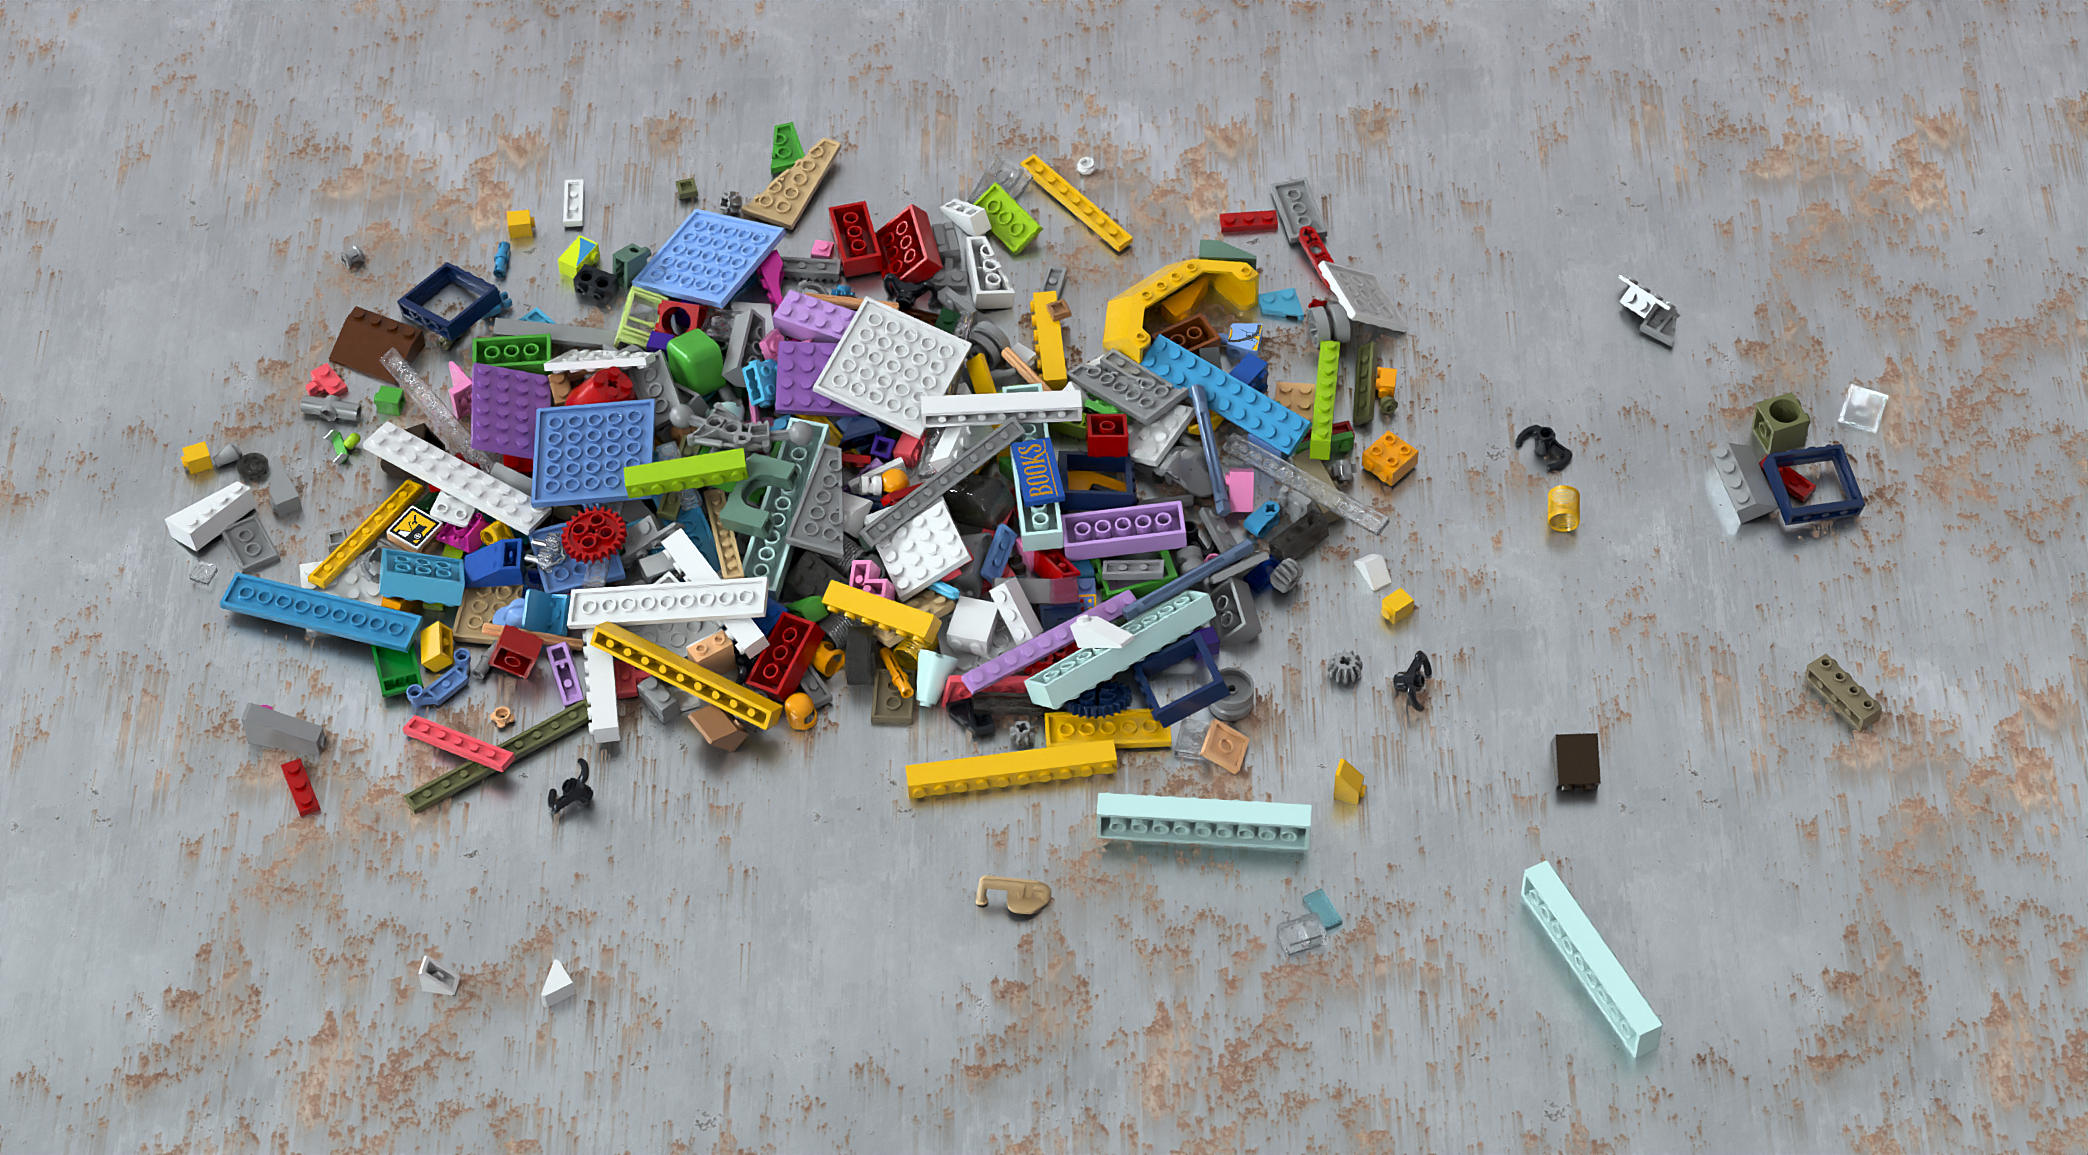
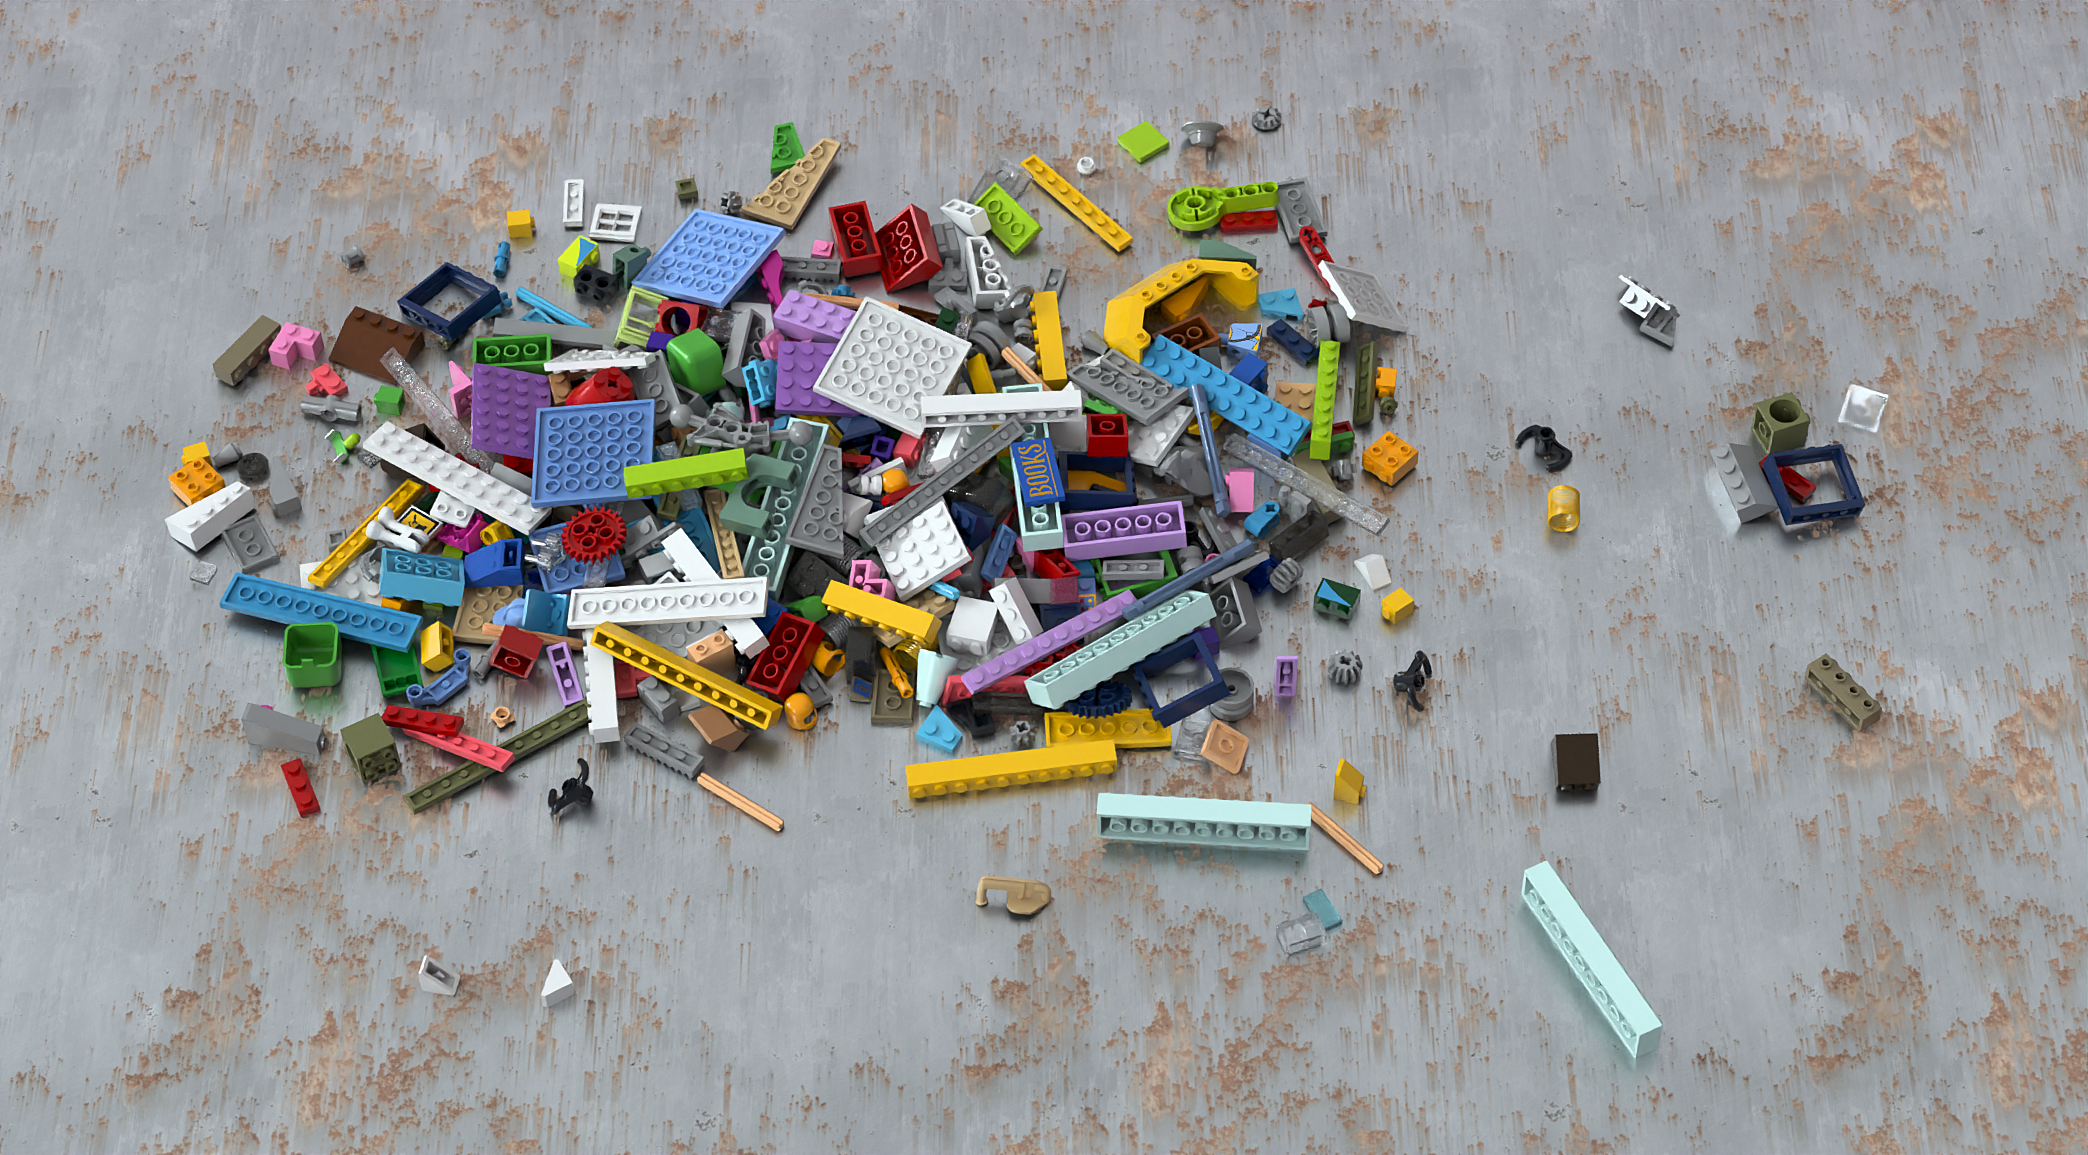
(196, 481): none -> light orange brick
(246, 351): none -> dark tan brick
(295, 342): none -> bright pink brick
(312, 654): none -> bright green piece
(368, 458): none -> clear tile
(370, 748): none -> olive brick
(409, 536): none -> white piece
(422, 721): none -> red plate
(549, 308): none -> medium azure axle
(617, 210): none -> white piece
(663, 749): none -> light grey gear
(740, 801): none -> light nougat axle
(861, 690): none -> slope
(909, 291): black piece -> none
(940, 731): none -> medium azure wing
(972, 523): none -> dark blue slope
(1014, 305): none -> light grey piece
(1023, 331): none -> light grey wheel
(1058, 310): medium nougat tile -> none
(1068, 436): none -> white bracket
(1094, 342): none -> light grey cone
(1099, 633): white slope -> none
(1143, 141): none -> lime tile
(1201, 132): none -> light grey hat
(1222, 202): none -> lime beam
(1270, 122): none -> light grey gear
(1285, 675): none -> lavender slope
(1293, 342): none -> dark blue plate
(1337, 598): none -> dark green brick
(1346, 840): none -> light nougat axle

